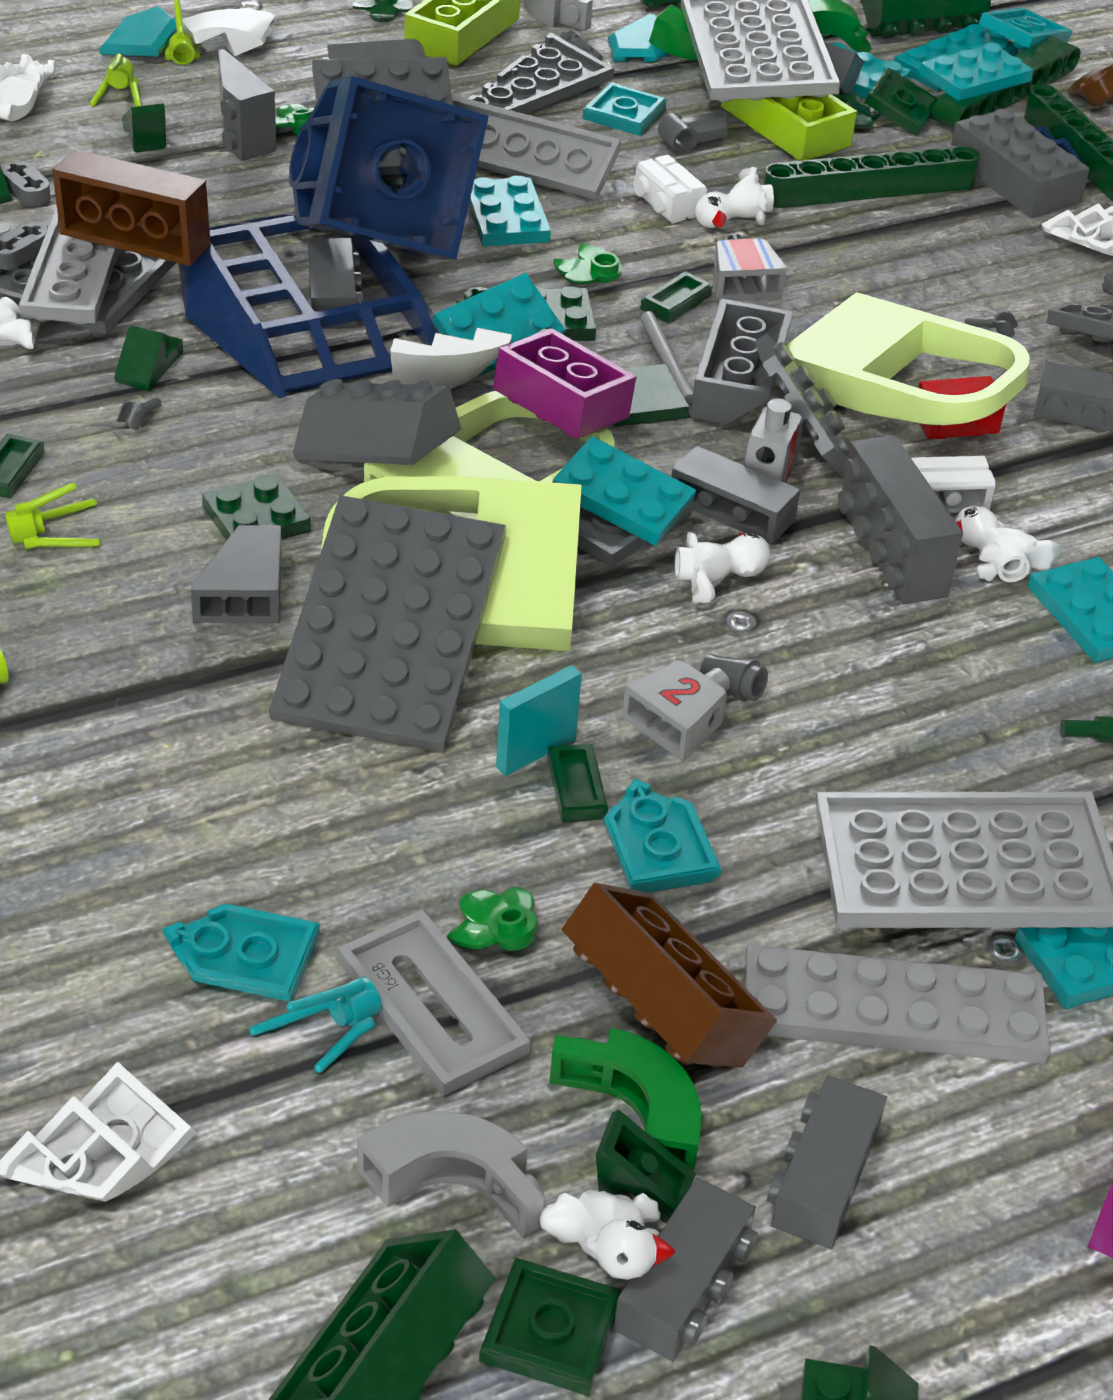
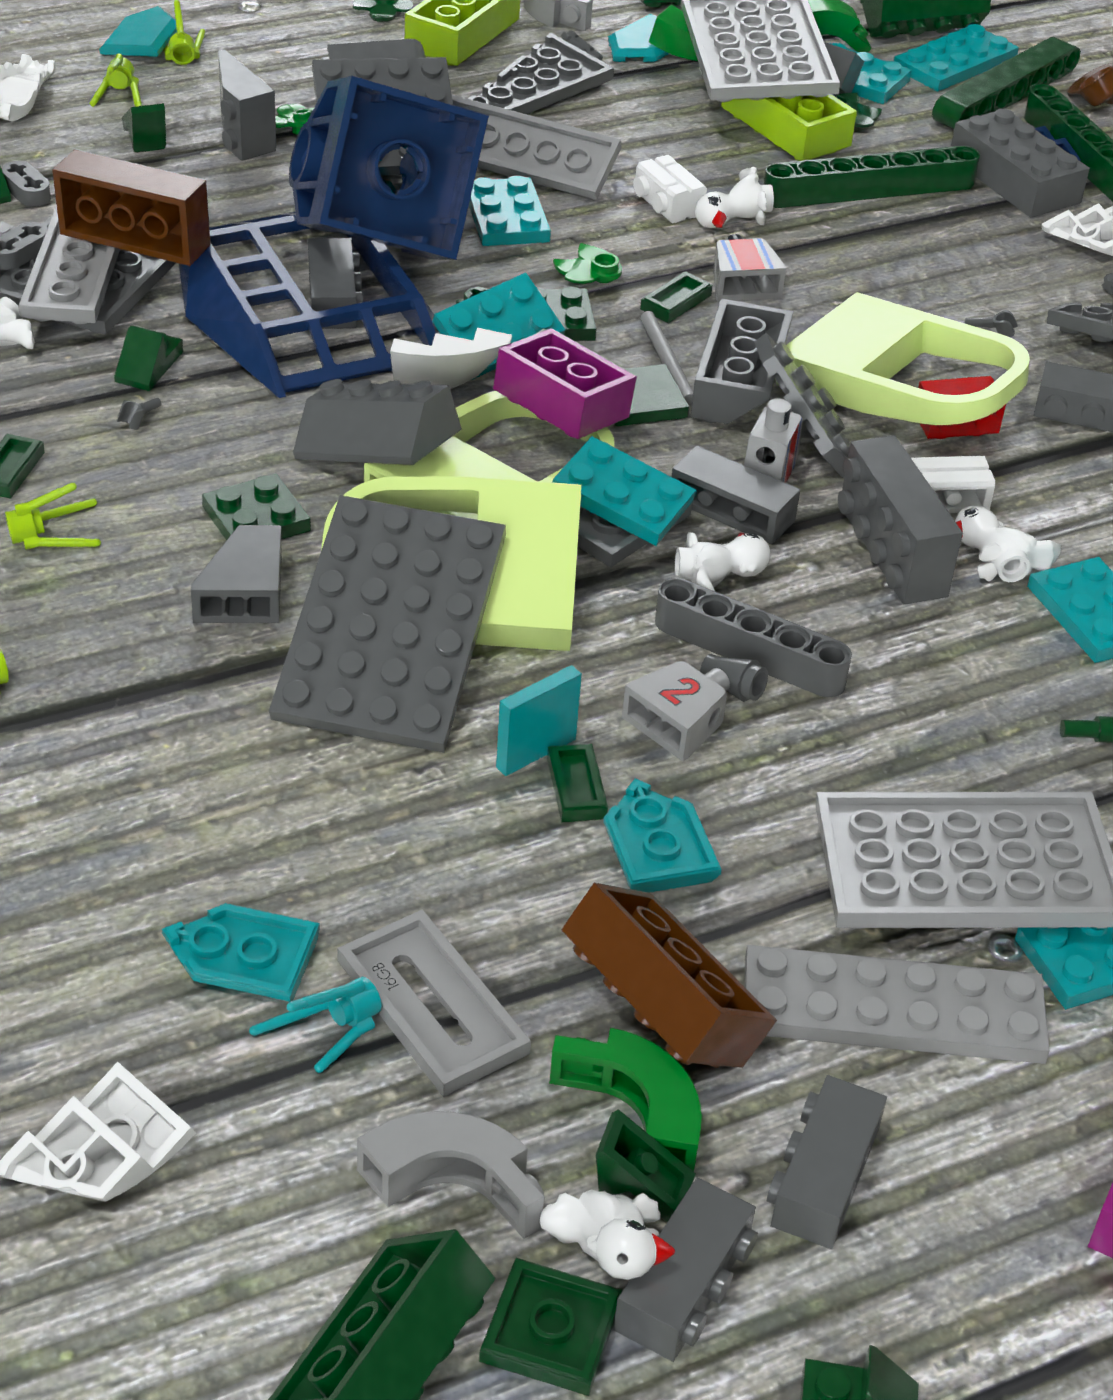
(239, 27): white slope -> none
(496, 919): green plate -> none
(624, 109): teal tile -> none
(688, 132): dark grey piece -> none
(746, 632): none -> dark grey beam
(901, 101): dark green tile -> none
(976, 71): teal plate -> none
(1022, 27): teal plate -> none

